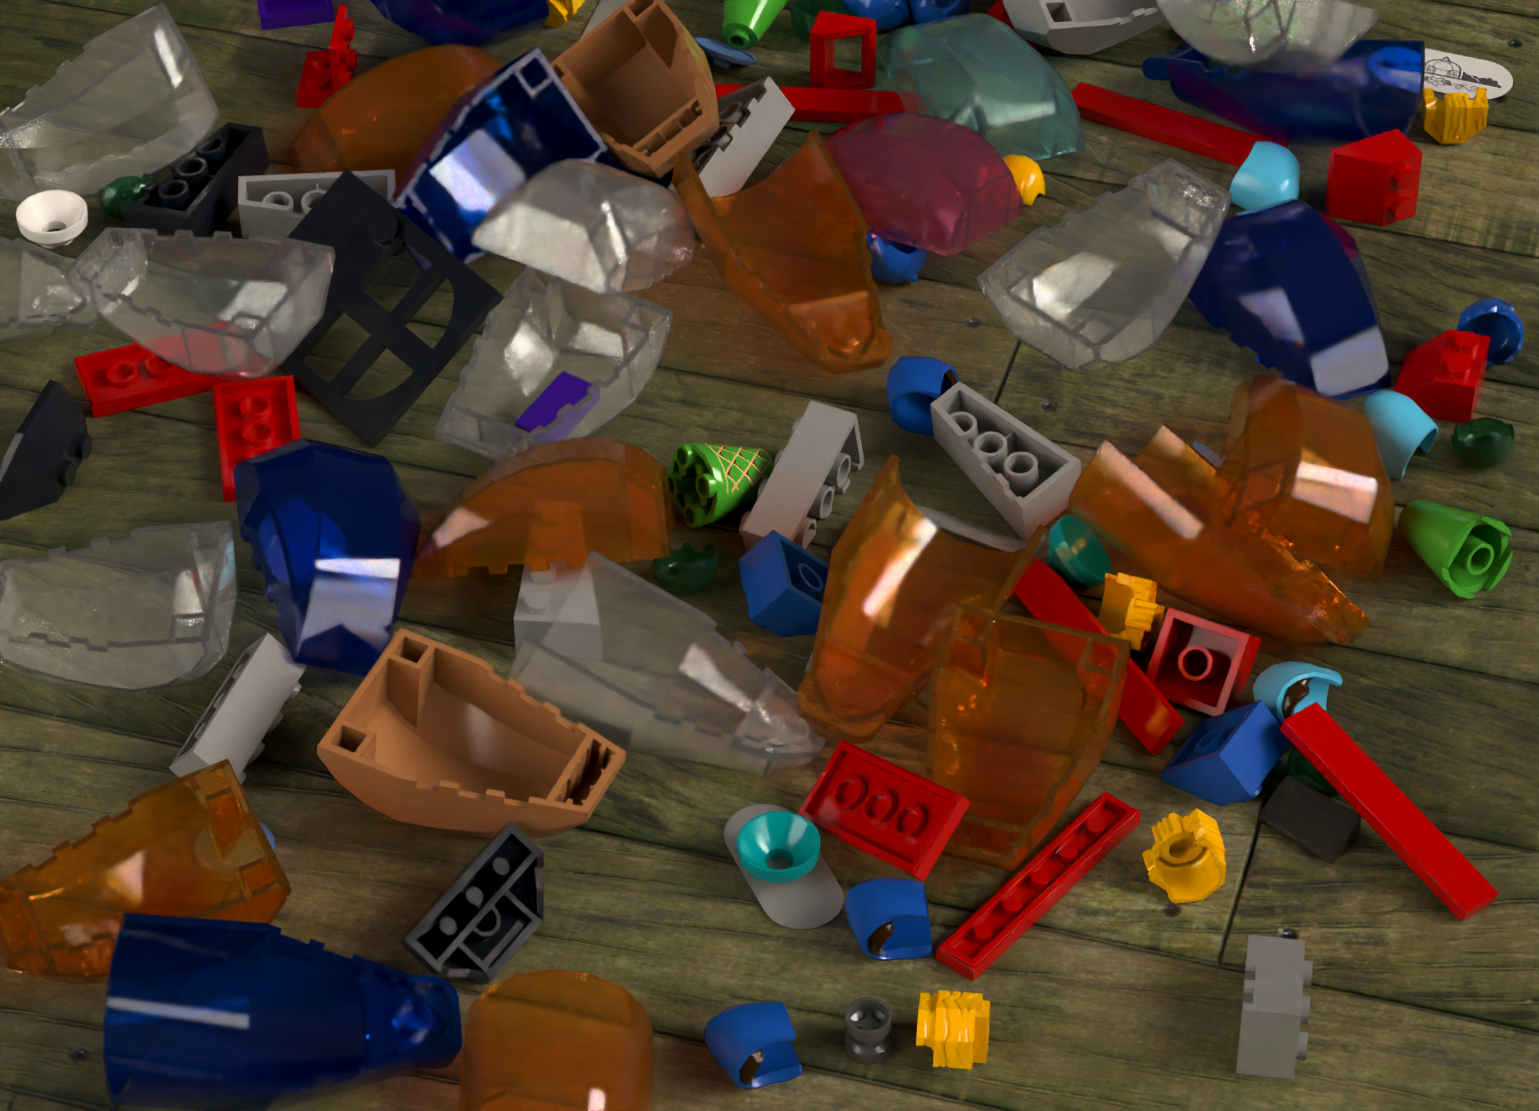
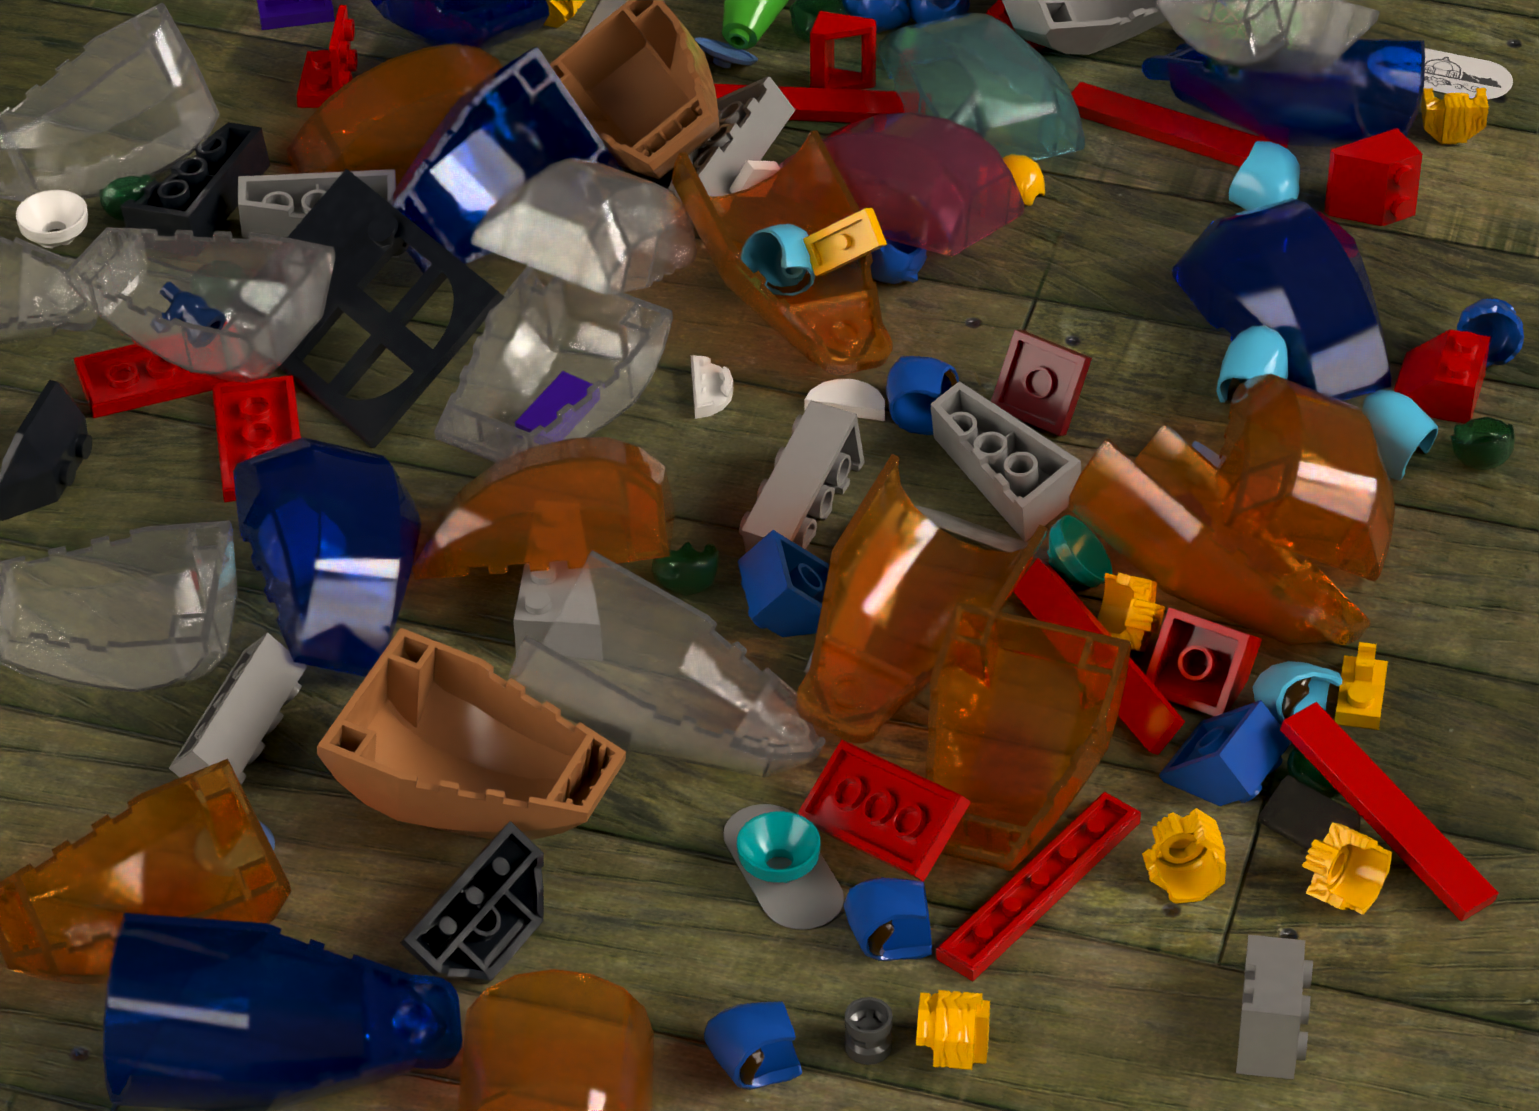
(190, 308): none -> dark blue piece
(710, 386): none -> white tile
(716, 479): bright green cone -> none
(753, 173): none -> white tile
(781, 258): none -> medium azure piece
(844, 241): none -> yellow plate
(850, 396): none -> white tile
(1040, 382): none -> dark red tile
(1111, 274): clear windscreen -> none
(1252, 354): none -> medium azure piece
(1347, 869): none -> yellow hair
(1361, 689): none -> yellow plate
(1457, 545): bright green cone -> none

